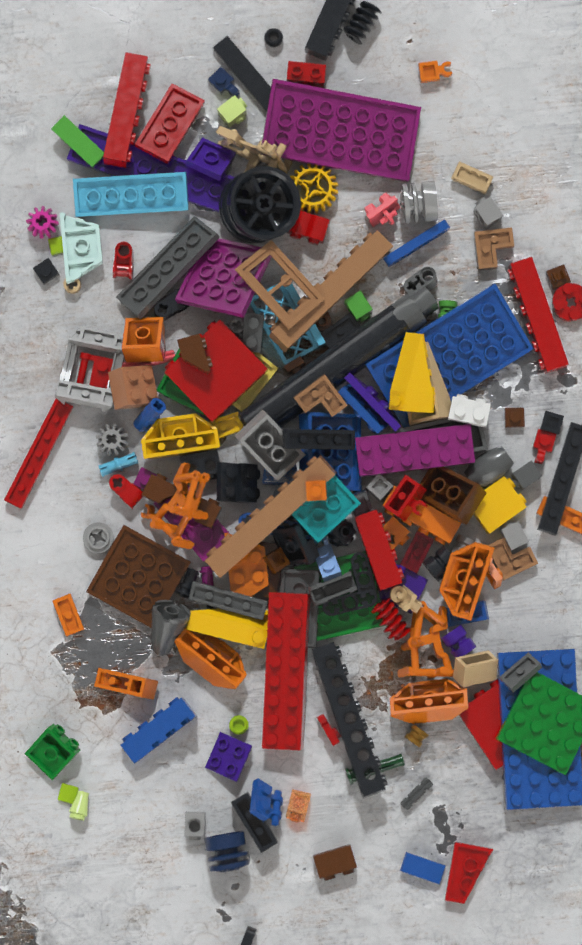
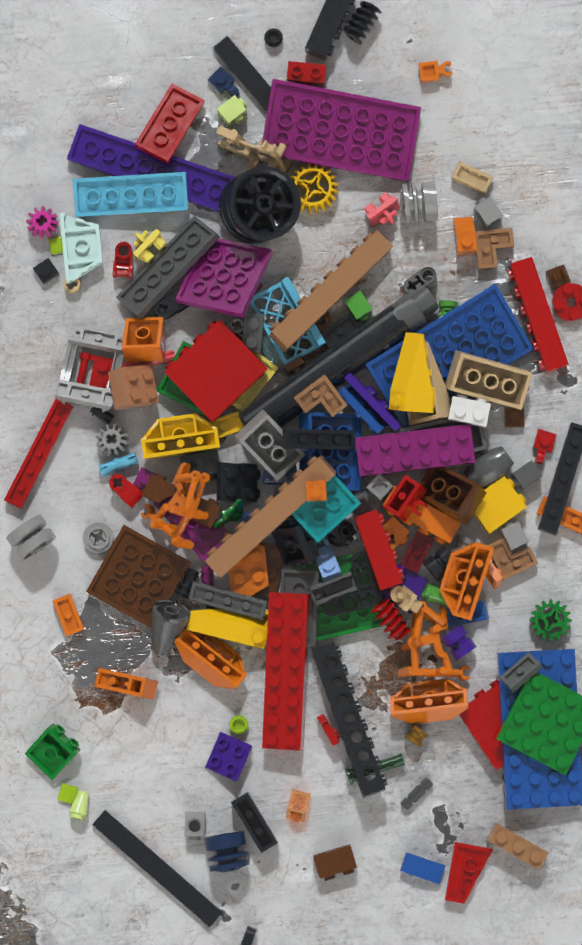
(31, 536): none -> light grey wheel
(78, 141): bright green tile -> none
(105, 416): none -> black pin
(125, 110): red brick -> none
(143, 250): none -> light yellow hips
(149, 415): blue axle -> none
(157, 868): none -> black tile
(158, 730): blue wedge -> none
(193, 352): reddish brown slope -> none
(210, 159): dark purple plate -> none
(233, 514): none -> green plate
(262, 800): blue plate -> none
(276, 560): reddish brown plate -> none
(294, 274): medium nougat door -> none
(310, 227): red brick -> none
(416, 243): blue beam -> none
(432, 594): none -> bright green cone
(465, 236): none -> orange slope
(475, 668): tan piece -> none
(488, 380): none -> tan brick
(517, 846): none -> medium nougat brick
(538, 615): none -> green gear
(552, 422): black plate -> none

